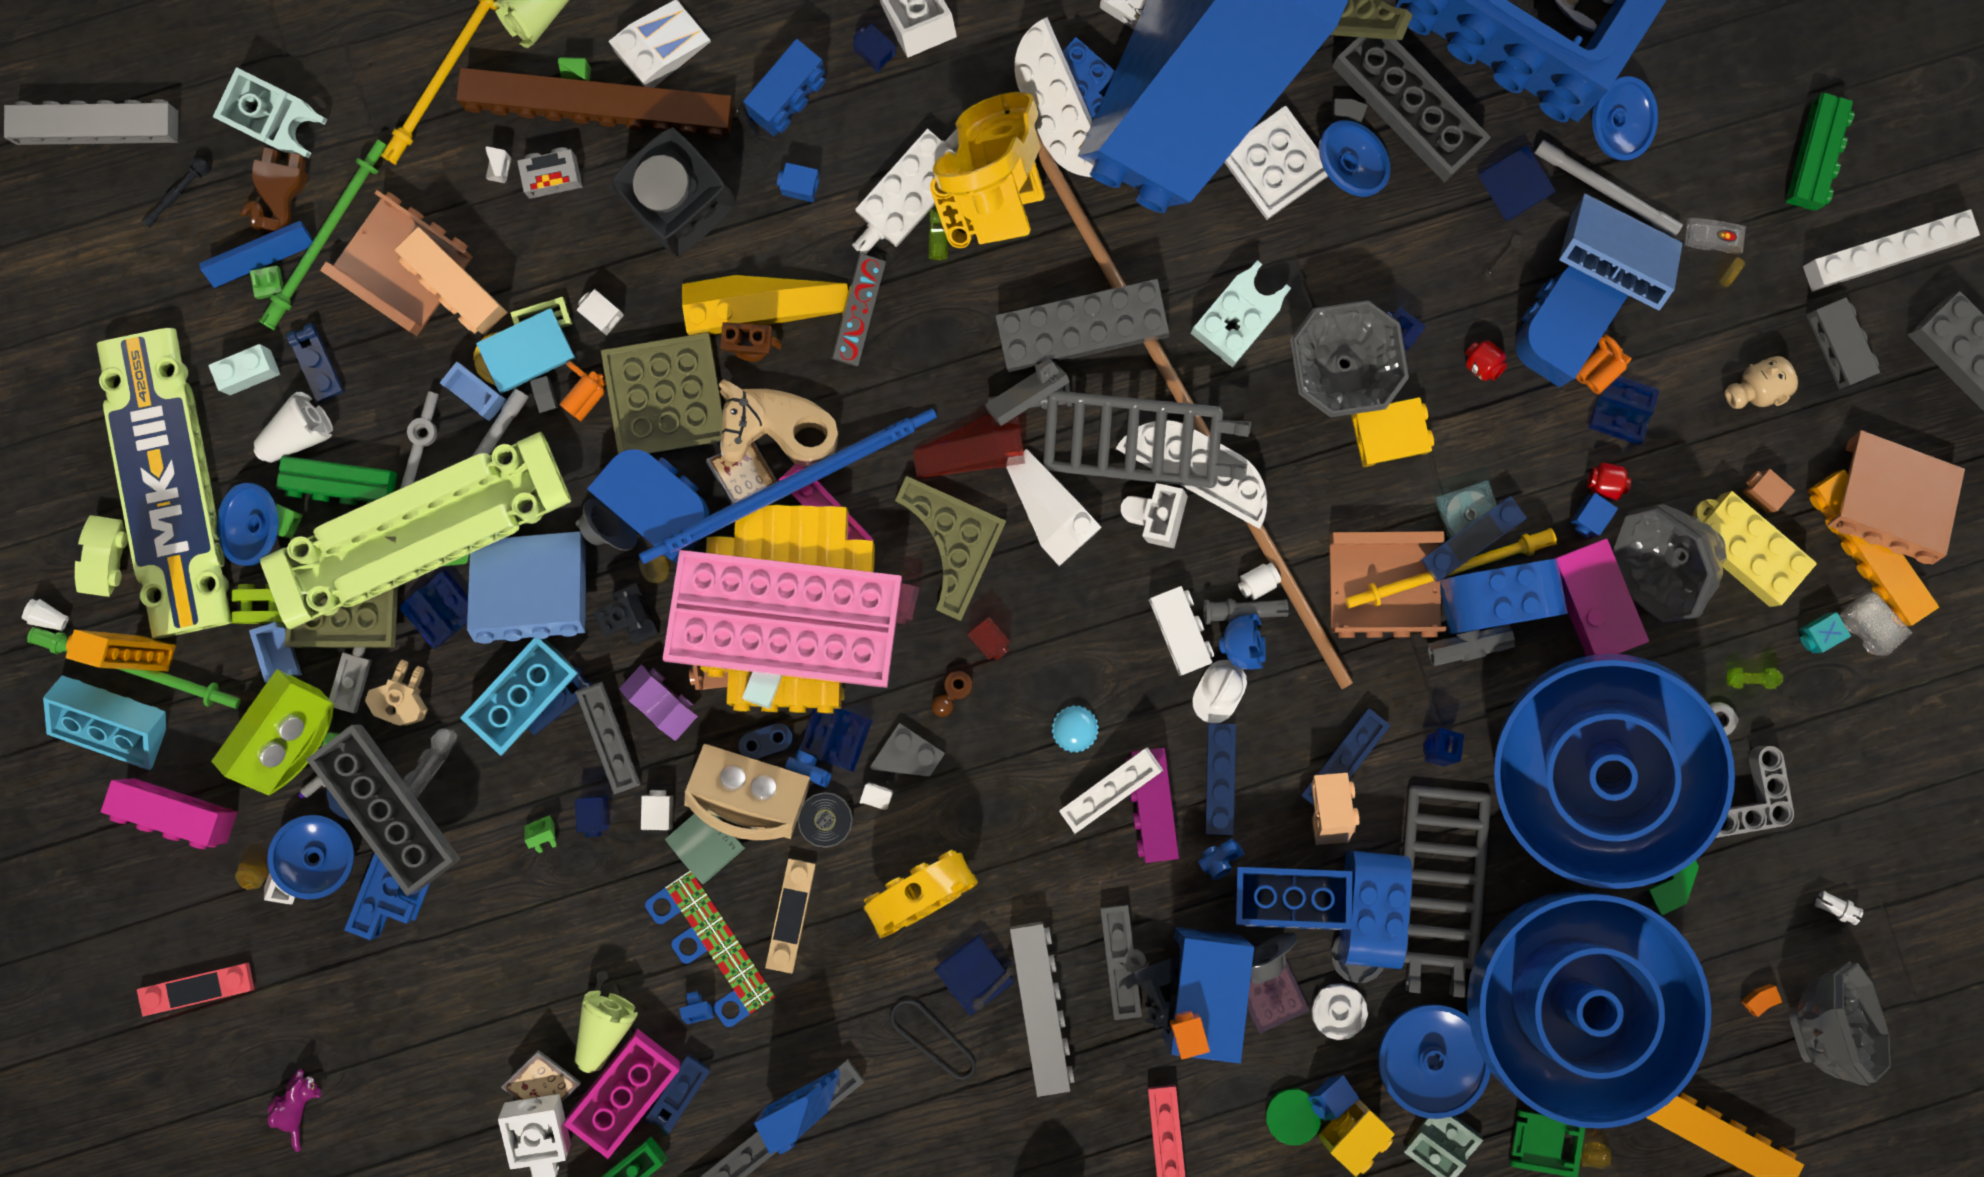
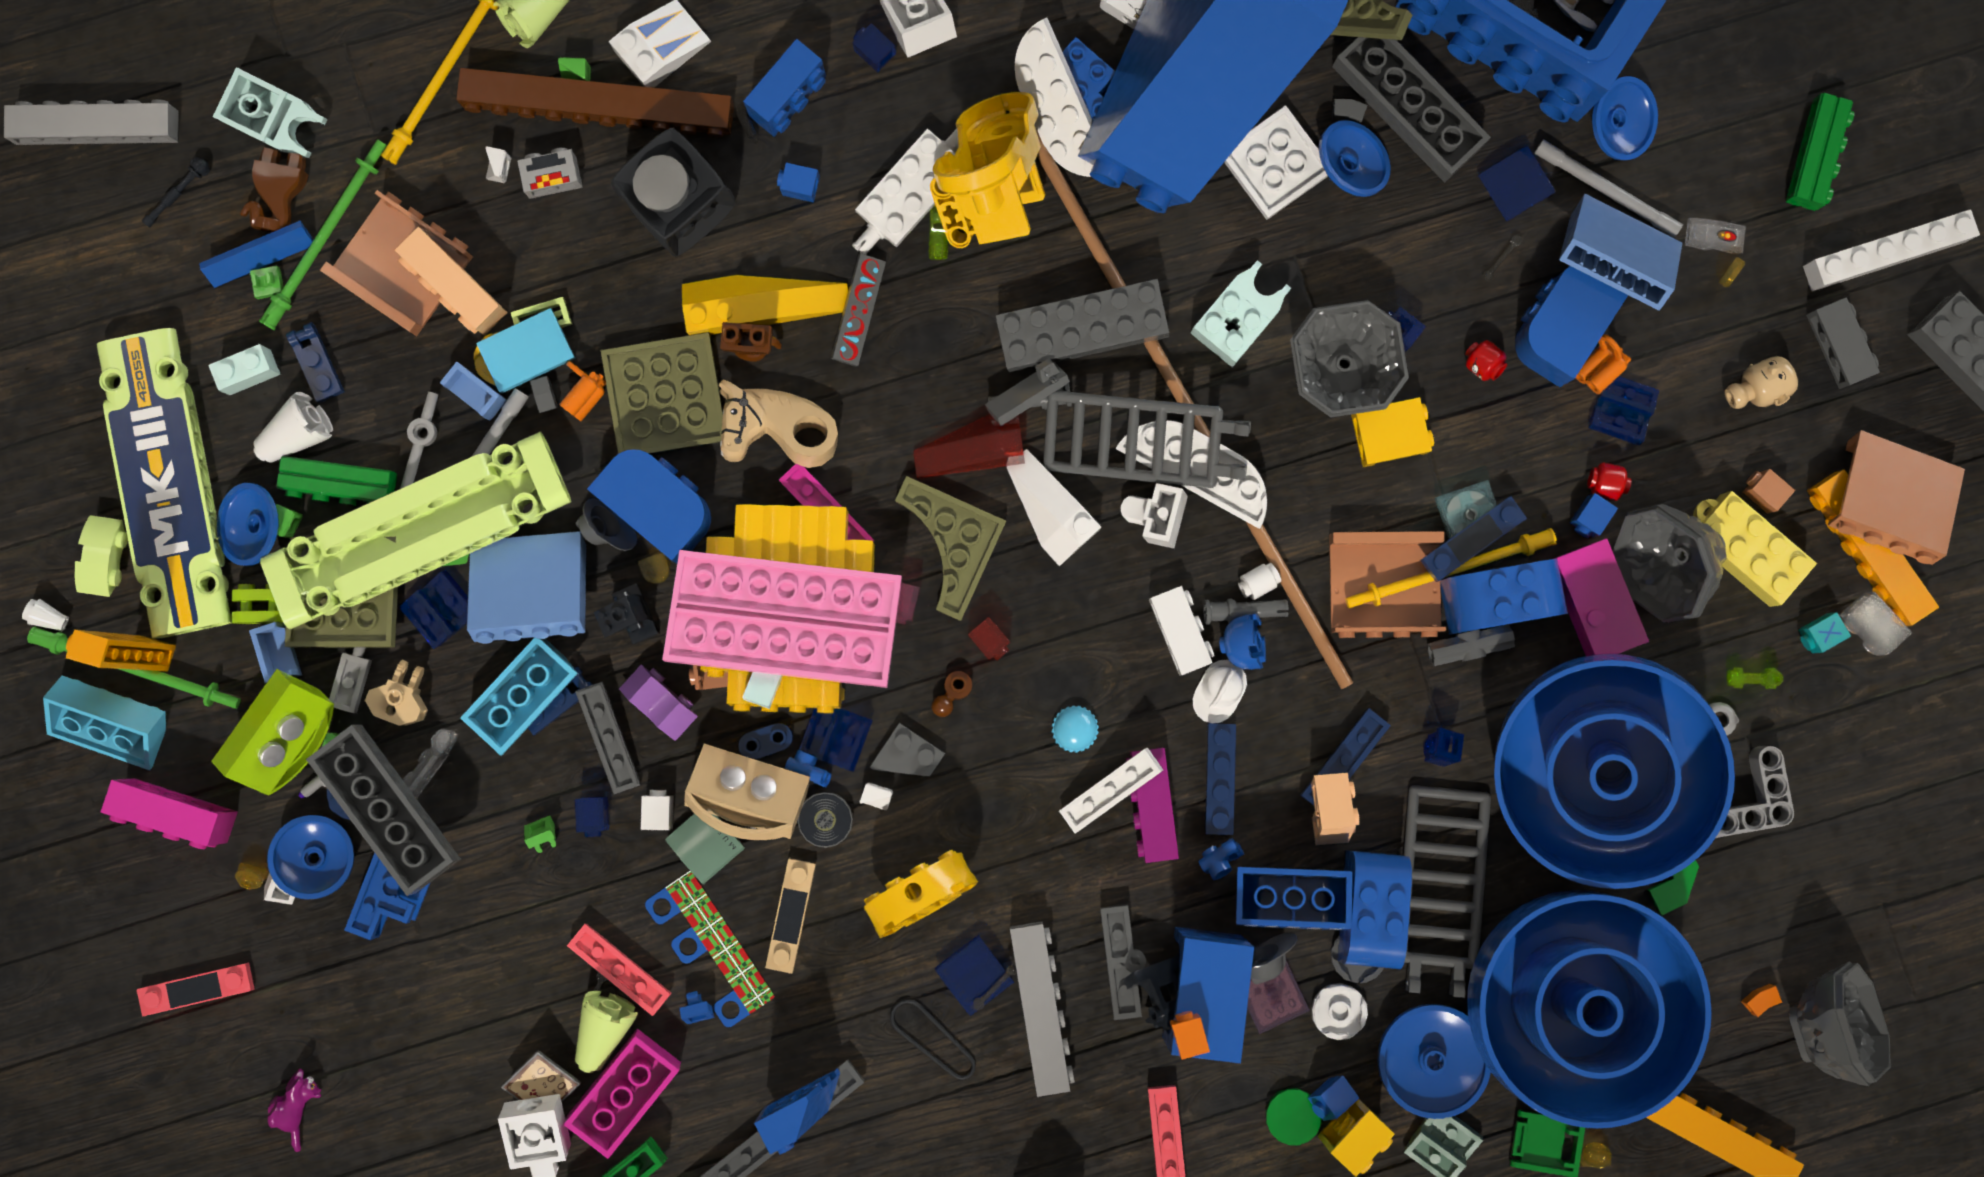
(599, 311): white brick -> none
(619, 969): none -> coral plate
(678, 1094): dark blue plate -> none
(742, 477): tan piece -> none
(786, 486): blue axle -> none
(1842, 909): white pin -> none

